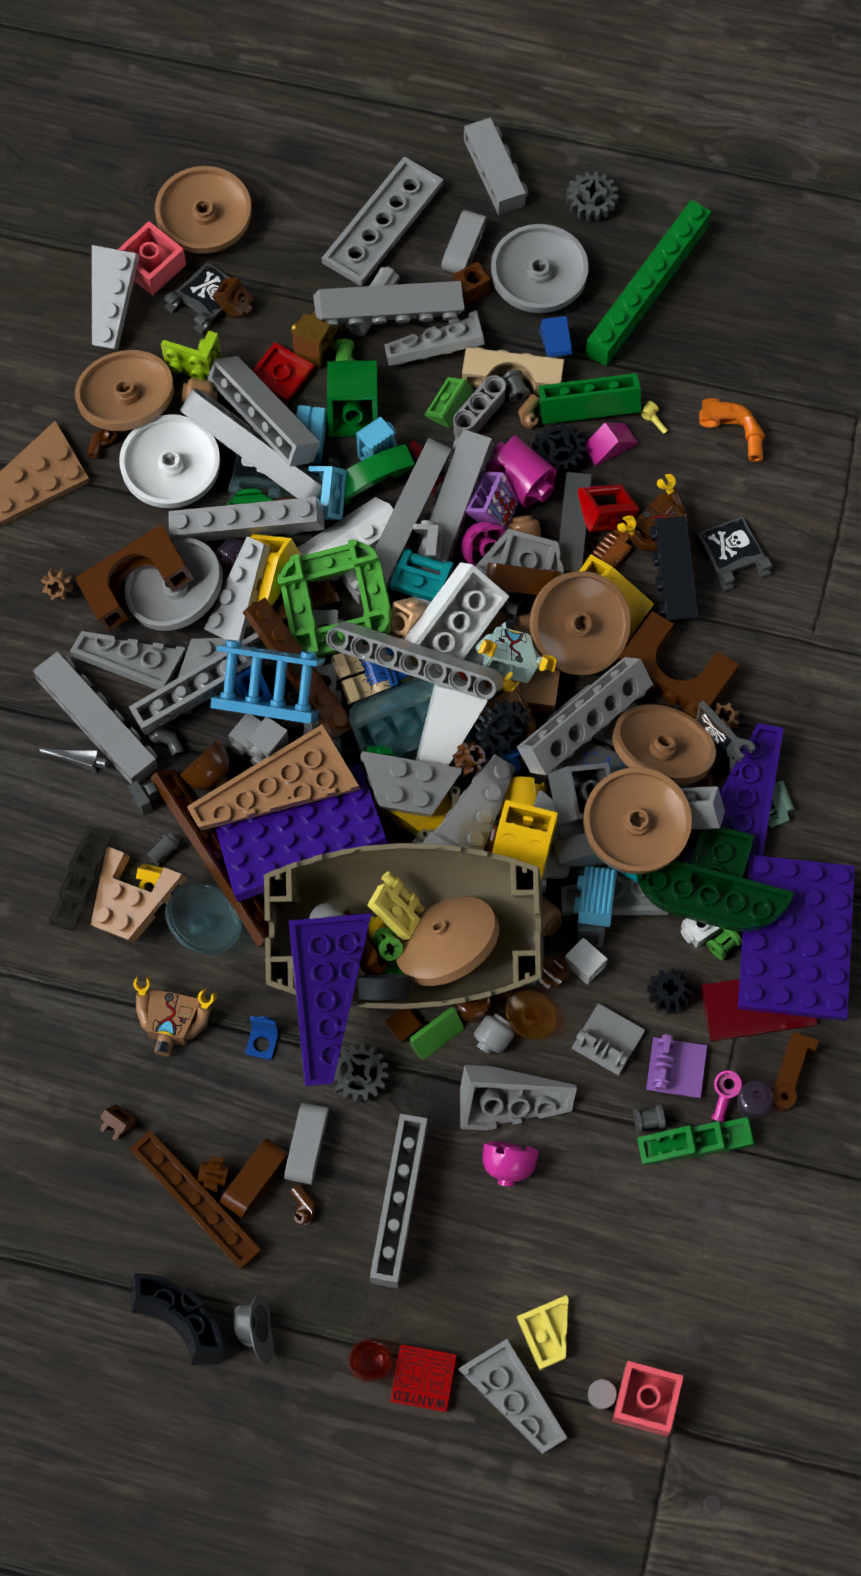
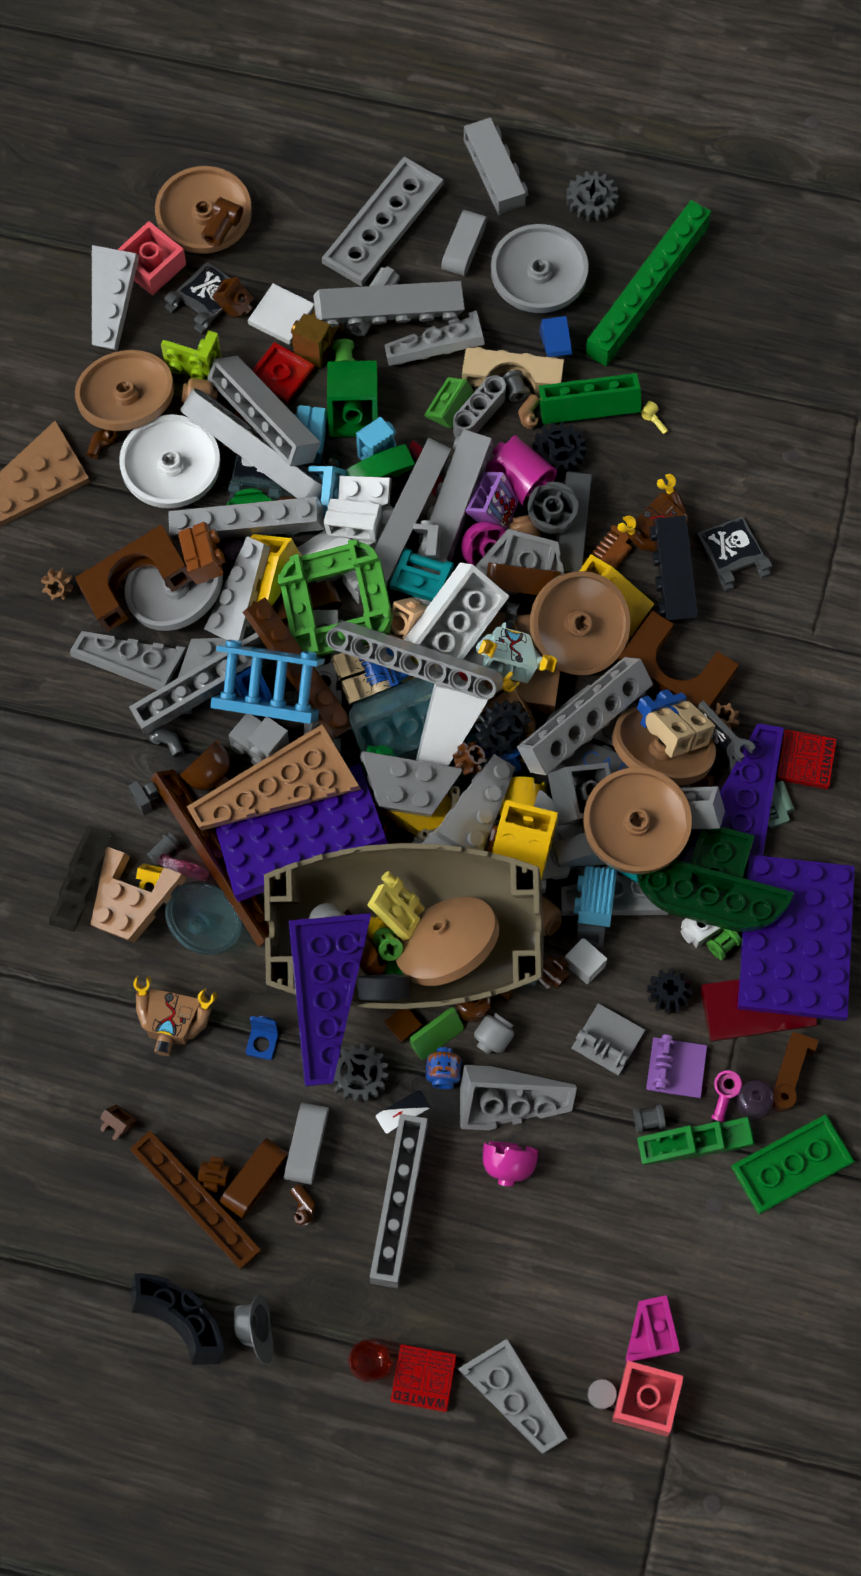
(84, 758): flat silver piece -> none
(96, 719): light grey brick -> none
(183, 866): none -> clear pink tile
(201, 552): none -> dark orange brick
(224, 216): none -> reddish brown piece
(279, 312): none -> white tile
(353, 519): none -> white brick
(366, 488): none -> white wing
(410, 1105): none -> sticker
(443, 1068): none -> blue head
(475, 273): reddish brown brick -> none
(536, 1007): clear orange dish -> none
(546, 1332): light yellow wing -> none
(552, 508): none -> dark grey cylinder
(606, 516): red tile -> none
(609, 442): dark pink slope -> none
(652, 1331): none -> dark pink wing
(675, 722): none -> tan hips
(717, 412): orange piece -> none
(792, 1164): none -> green tile
(806, 759): none -> red tile

